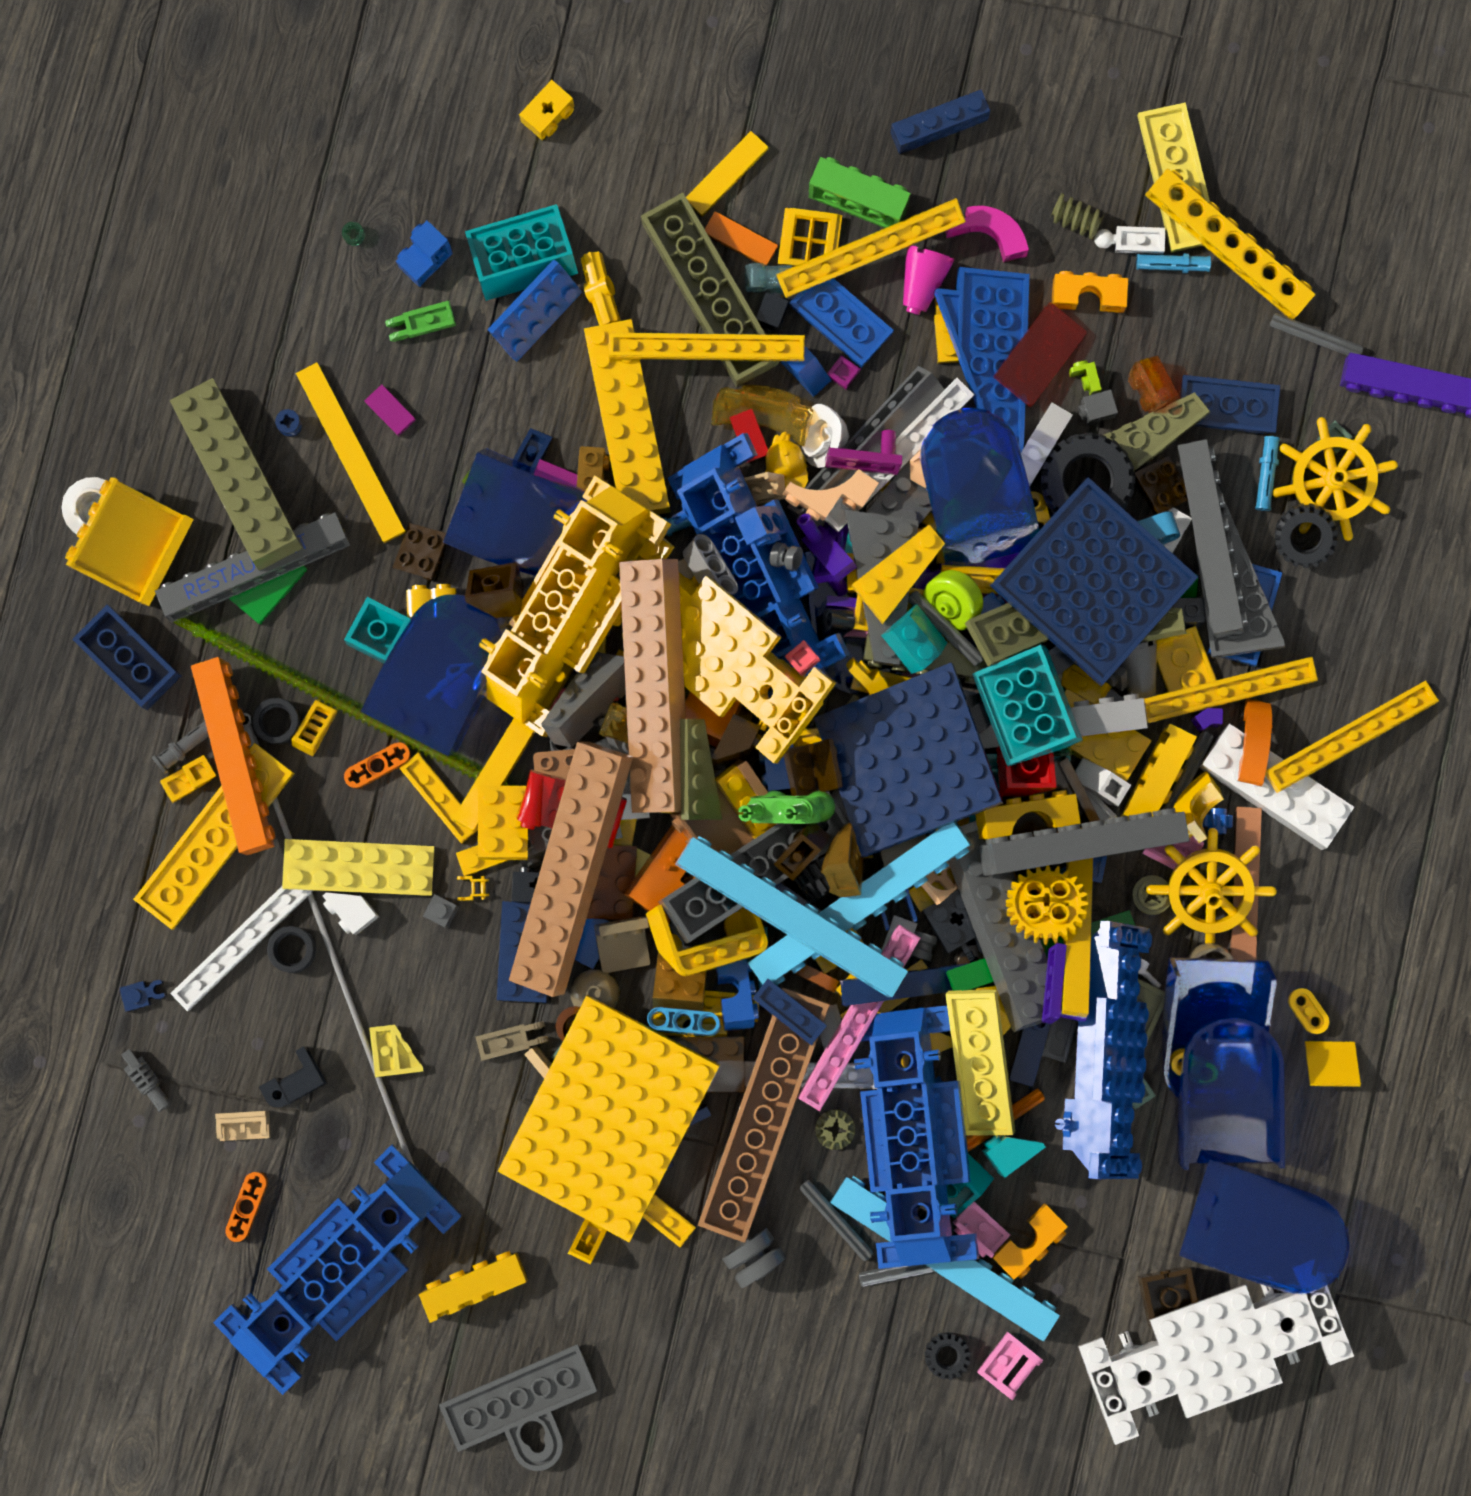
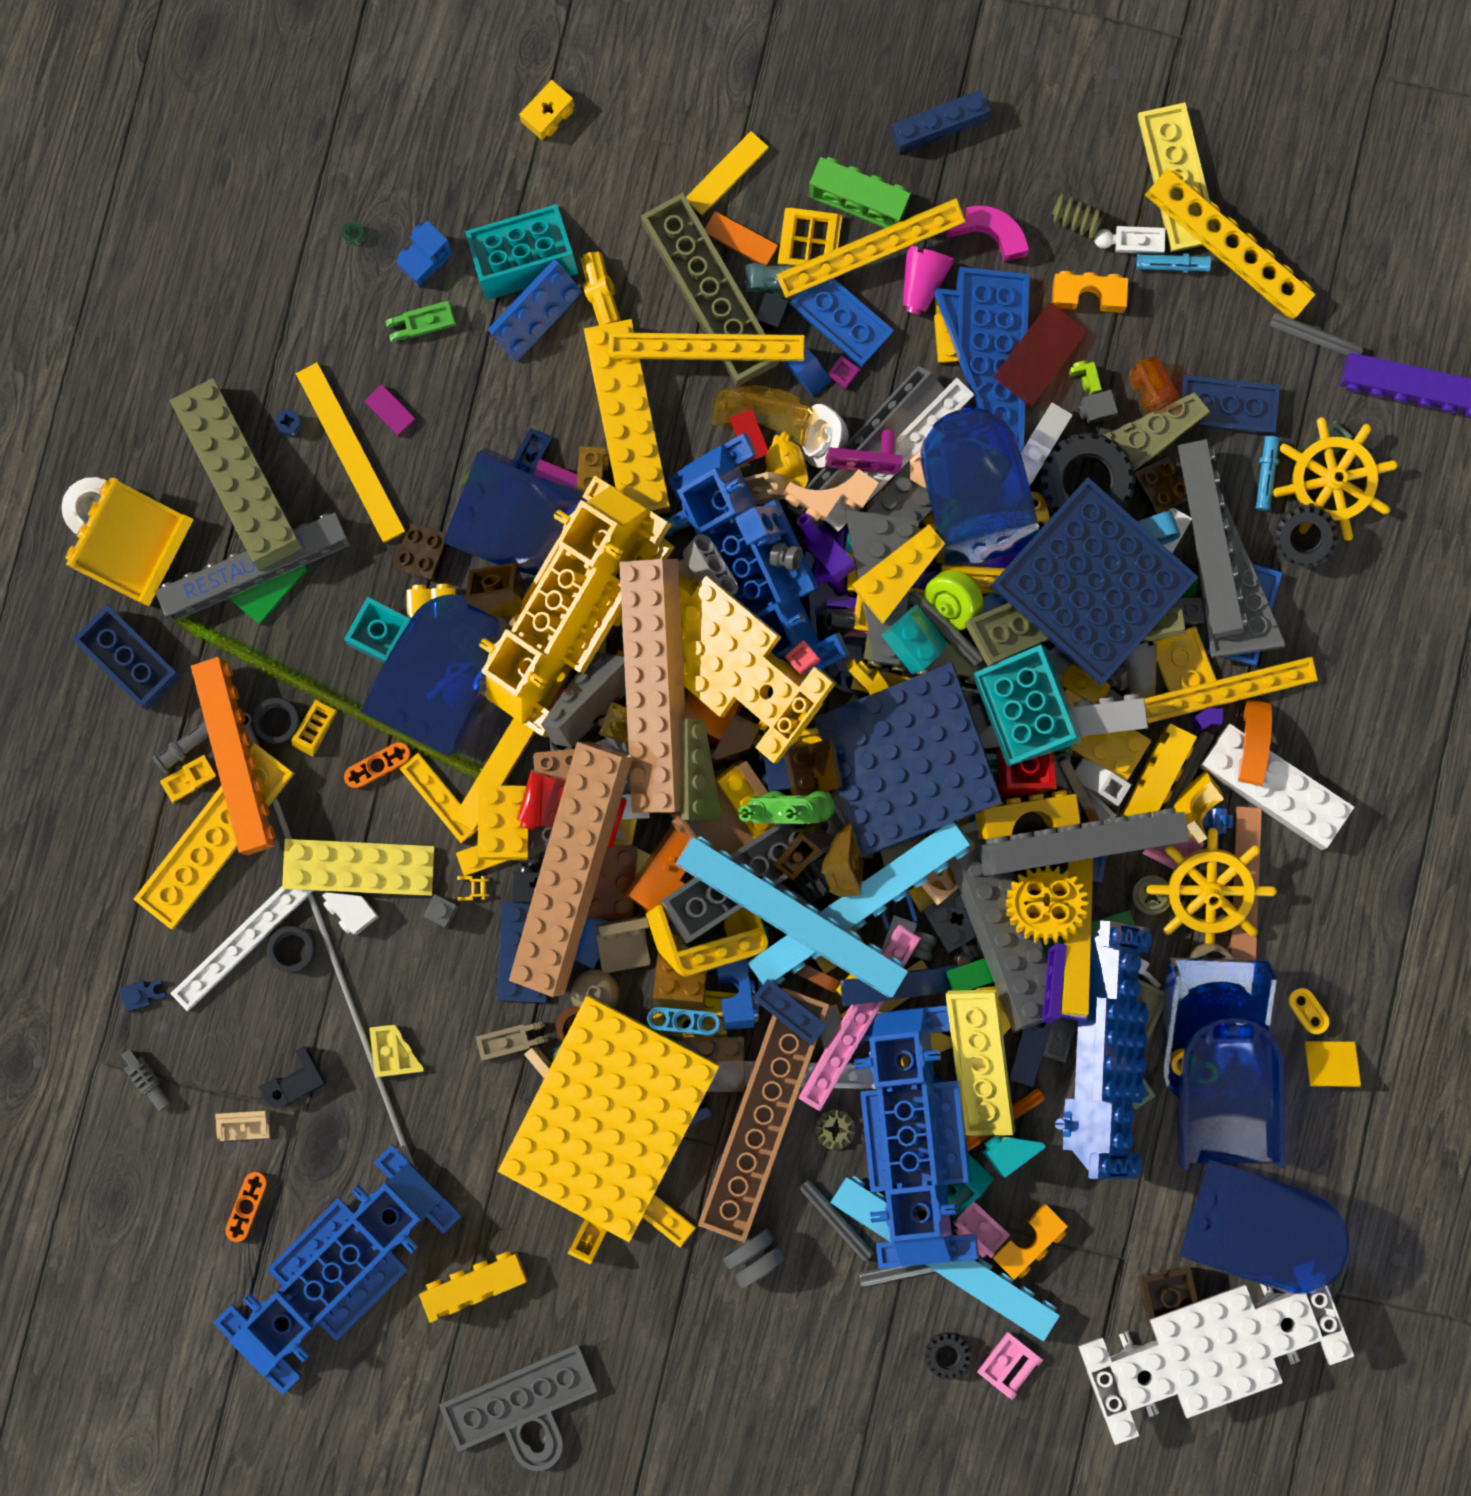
(1351, 736): yellow tile -> none

